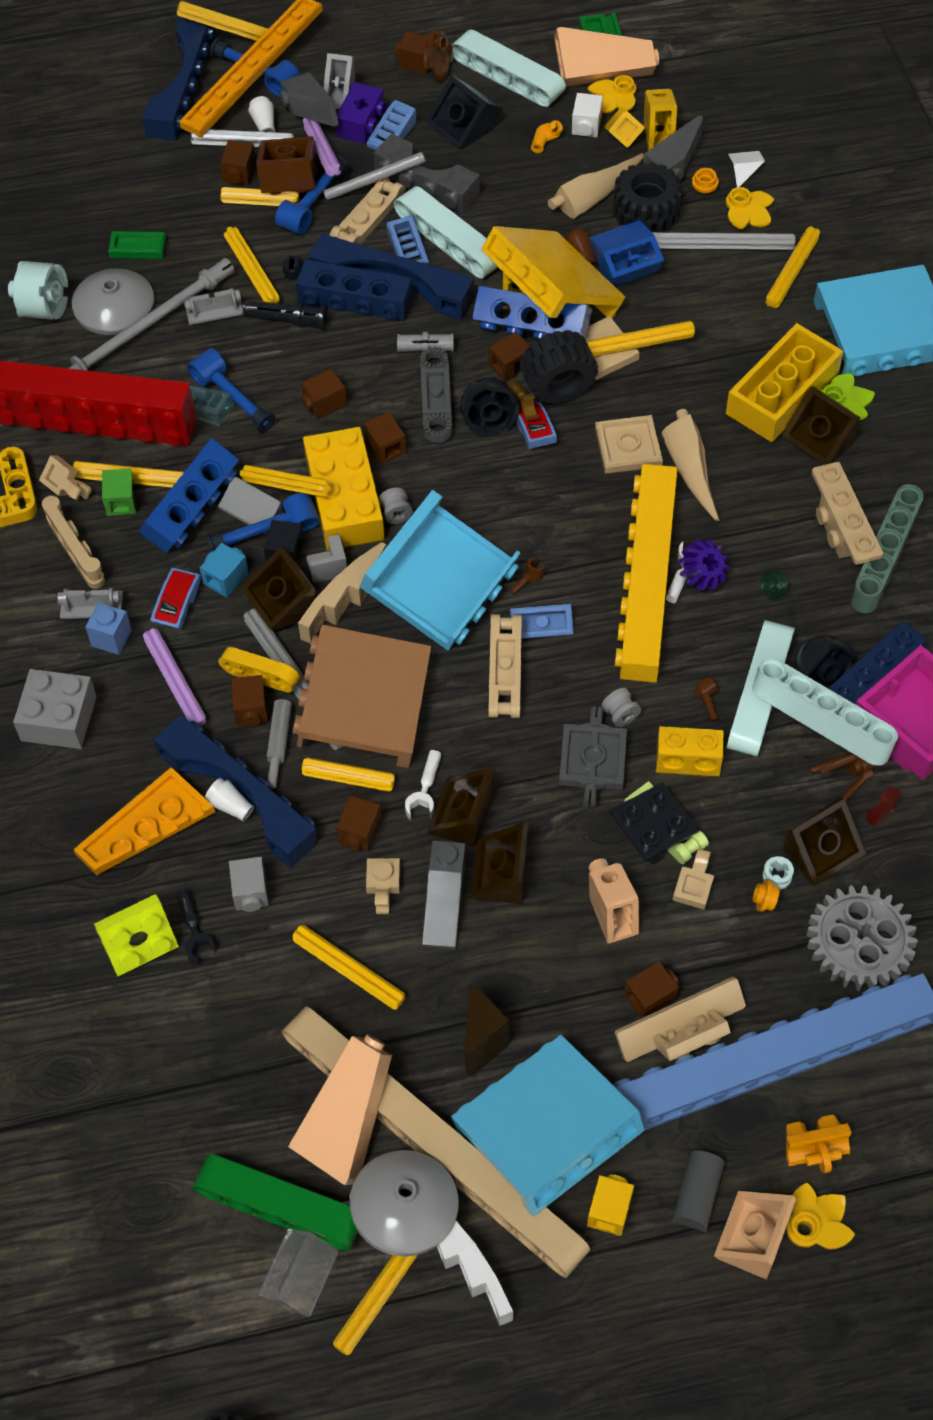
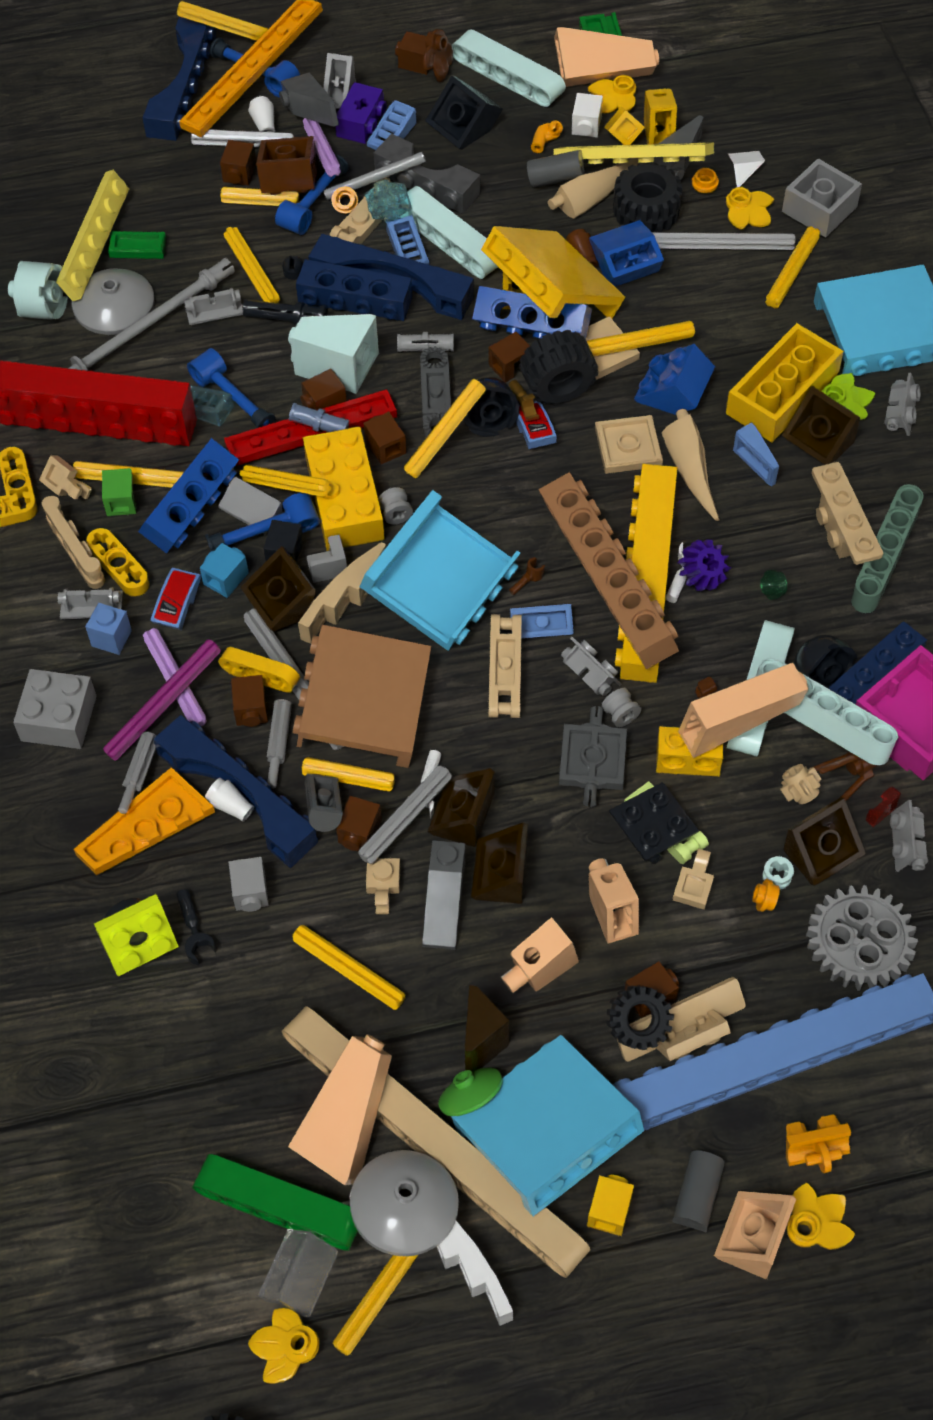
(92, 235): none -> light yellow plate
(115, 550): none -> yellow beam
(137, 769): none -> light grey axle
(161, 699): none -> magenta axle
(278, 1344): none -> yellow plate
(289, 434): none -> red plate
(317, 419): none -> sand blue pin
(323, 802): none -> dark grey brick
(337, 343): none -> light aqua slope
(344, 192): none -> light orange plate
(388, 200): none -> clear light blue brick
(404, 814): none -> light grey axle
(444, 428): none -> yellow axle
(470, 1091): none -> bright green dish
(541, 958): none -> light nougat torso
(555, 168): none -> dark grey brick
(600, 674): none -> light grey hinge
(609, 571): none -> medium nougat brick
(644, 153): none -> light yellow plate
(659, 1022): none -> black tyre
(675, 380): none -> blue slope
(740, 708): none -> light nougat slope
(755, 453): none -> medium blue slope
(800, 784): none -> tan gear
(821, 197): none -> light grey brick
(904, 396): none -> light grey hinge
(907, 824): none -> light grey hinge

